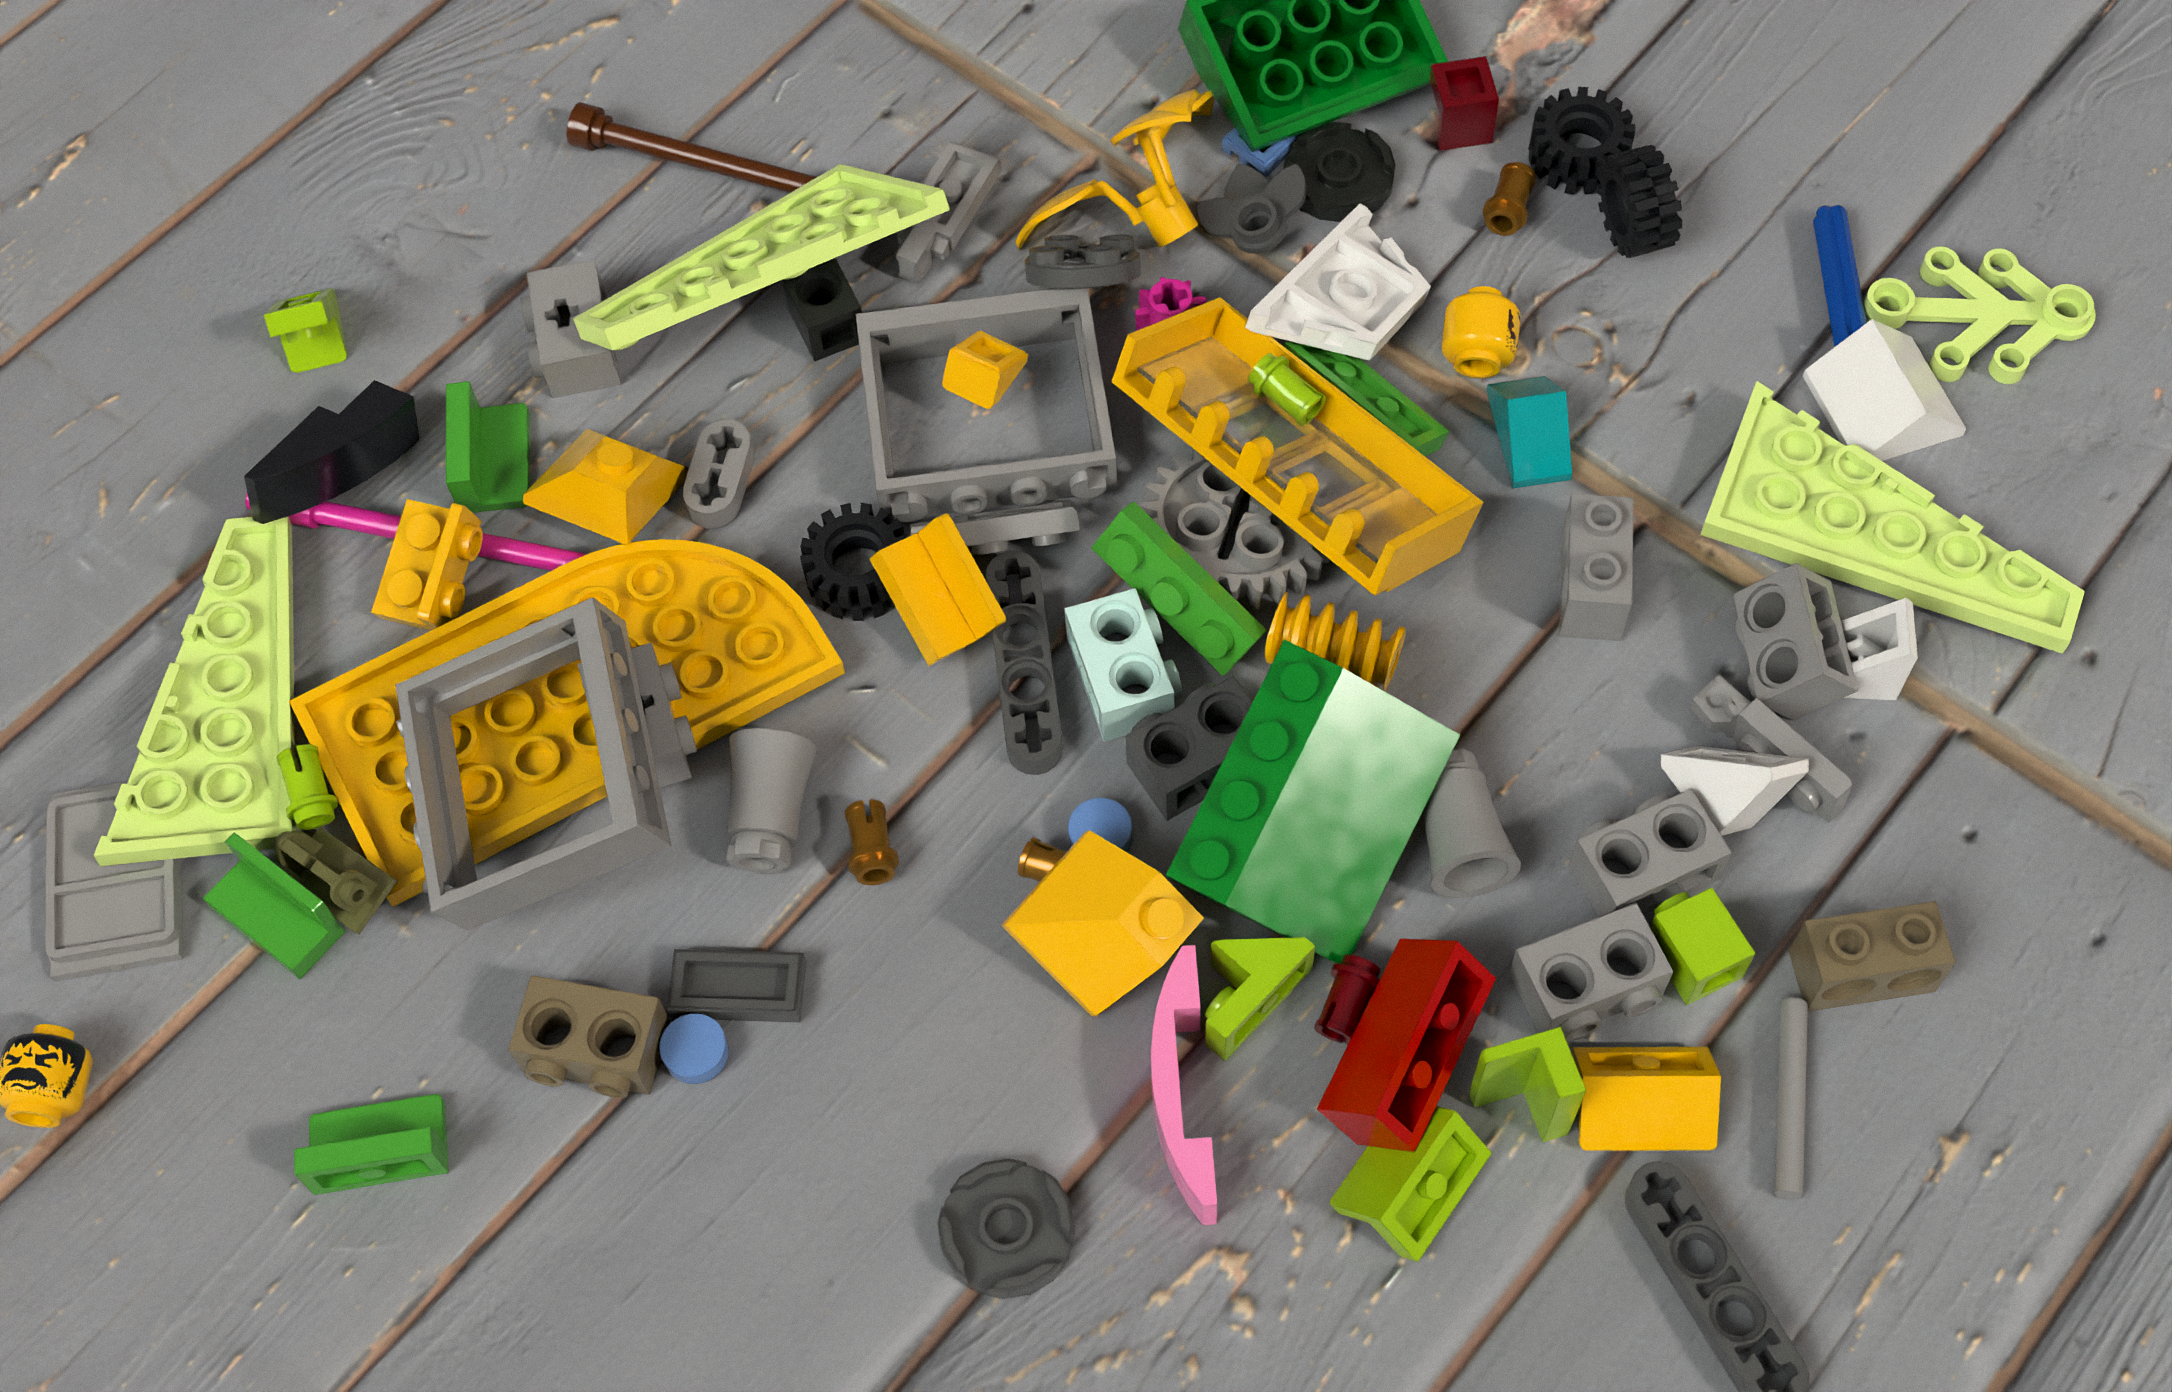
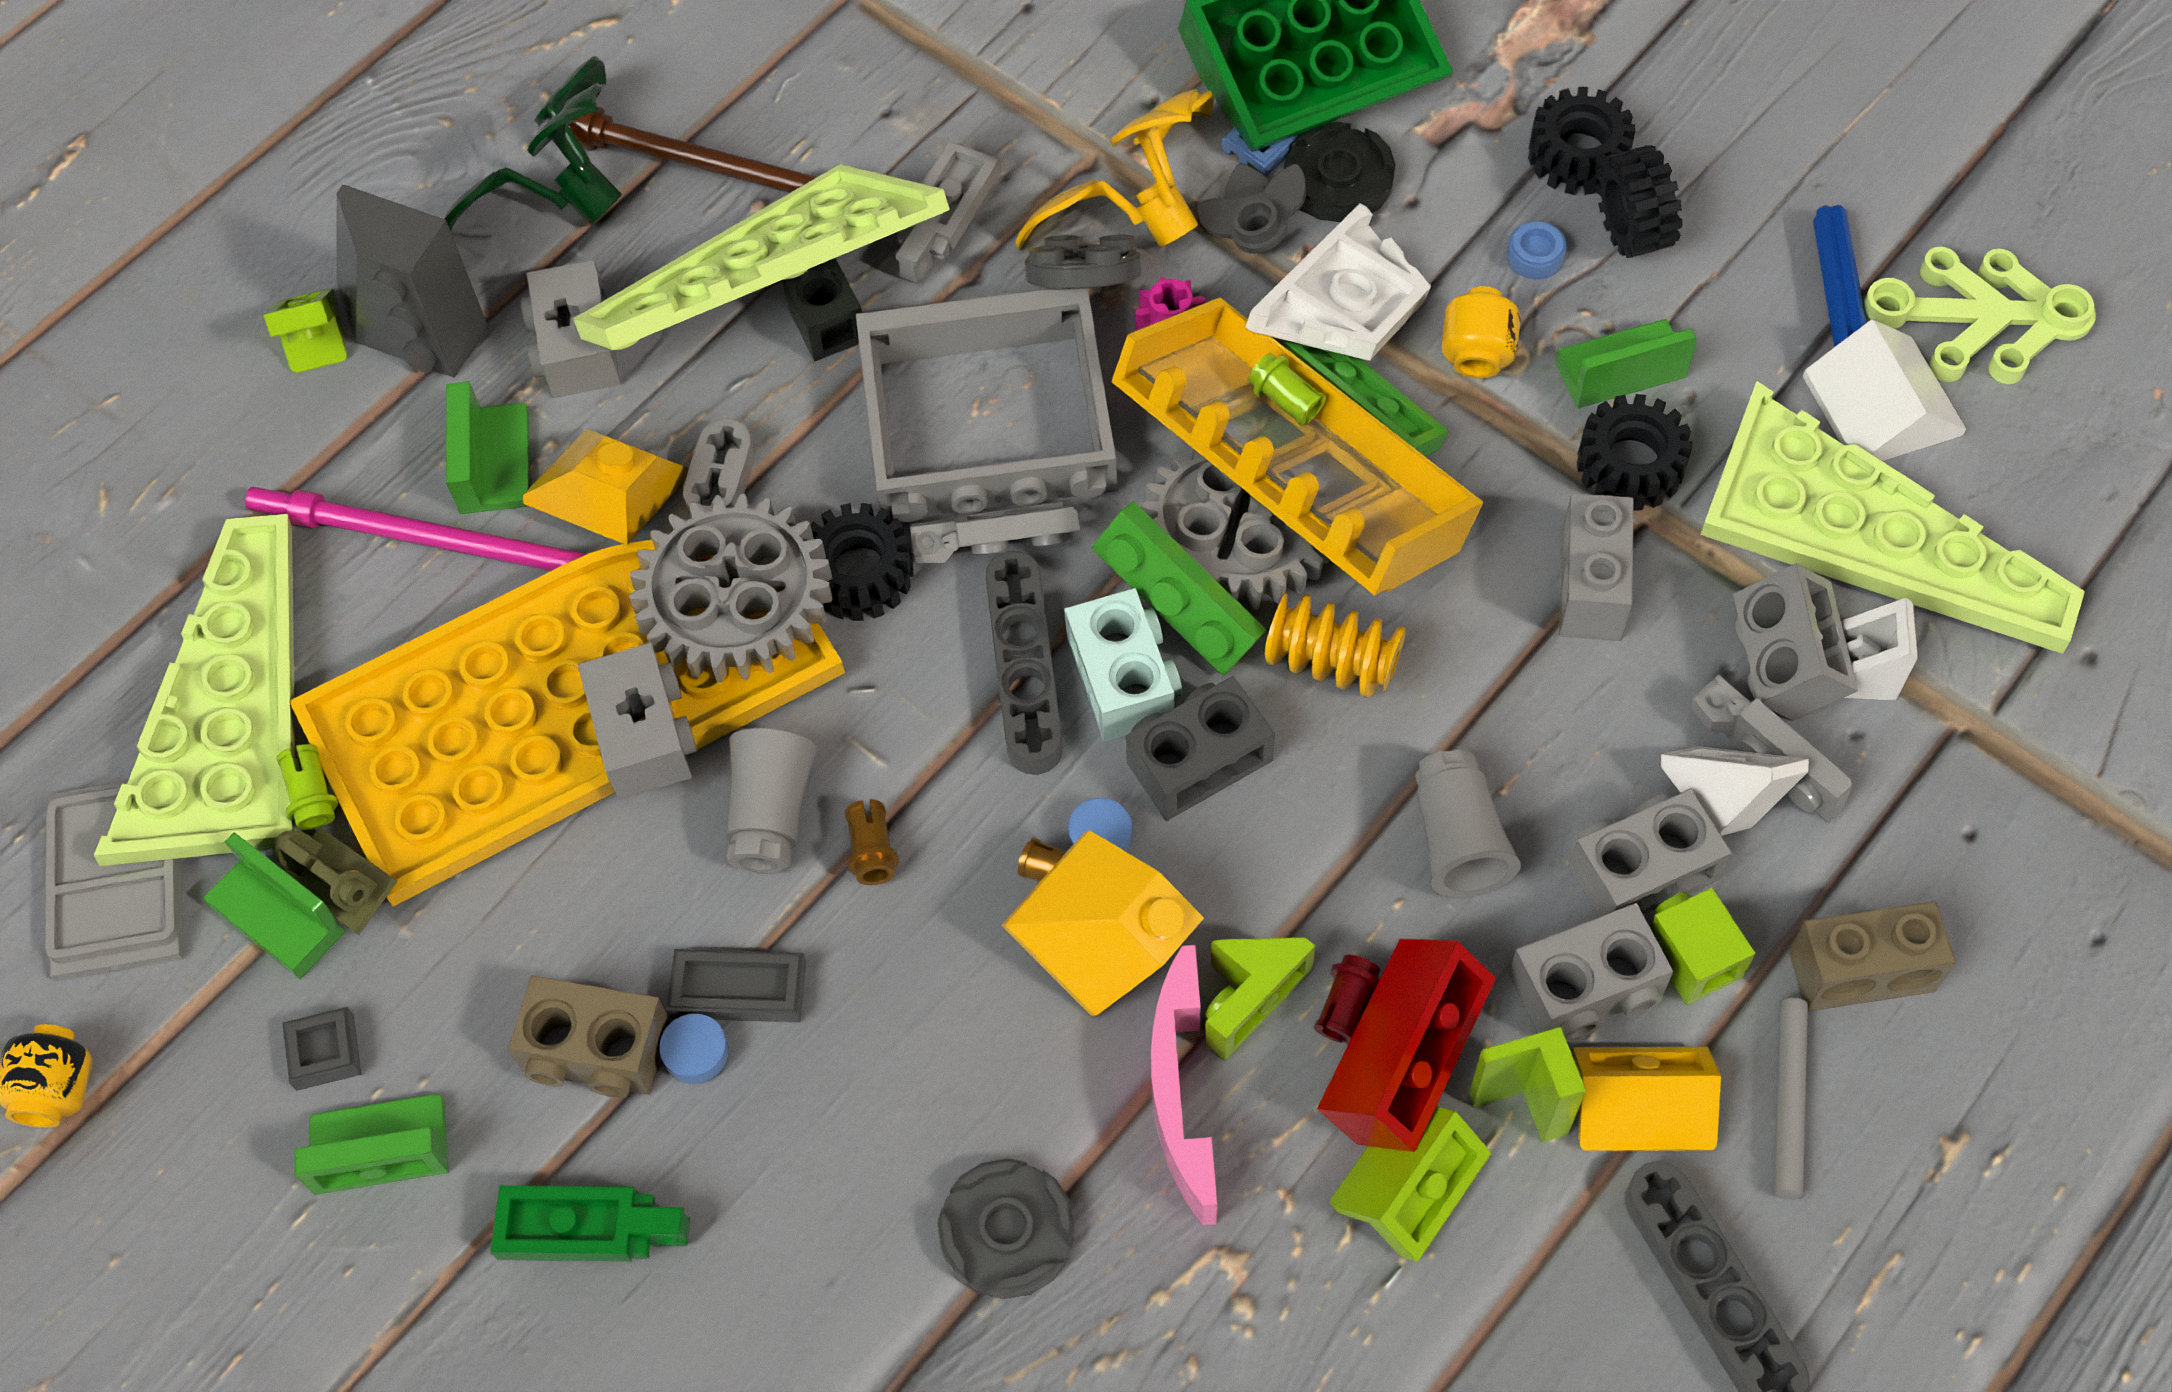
(321, 1048): none -> dark grey tile
(332, 453): black slope -> none
(404, 283): none -> dark grey wedge
(428, 565): yellow bracket -> none
(432, 775): light grey window -> none
(581, 180): none -> dark green plant
(582, 1224): none -> green hinge
(731, 587): none -> light grey gear
(938, 590): yellow panel -> none
(982, 368): yellow slope -> none
(1313, 803): slope -> none
(1465, 102): dark red panel -> none
(1507, 208): pearl gold pin -> none
(1532, 430): teal slope -> none
(1536, 250): none -> medium blue tile
(1625, 362): none -> bright green panel
(1638, 424): none -> black tyre

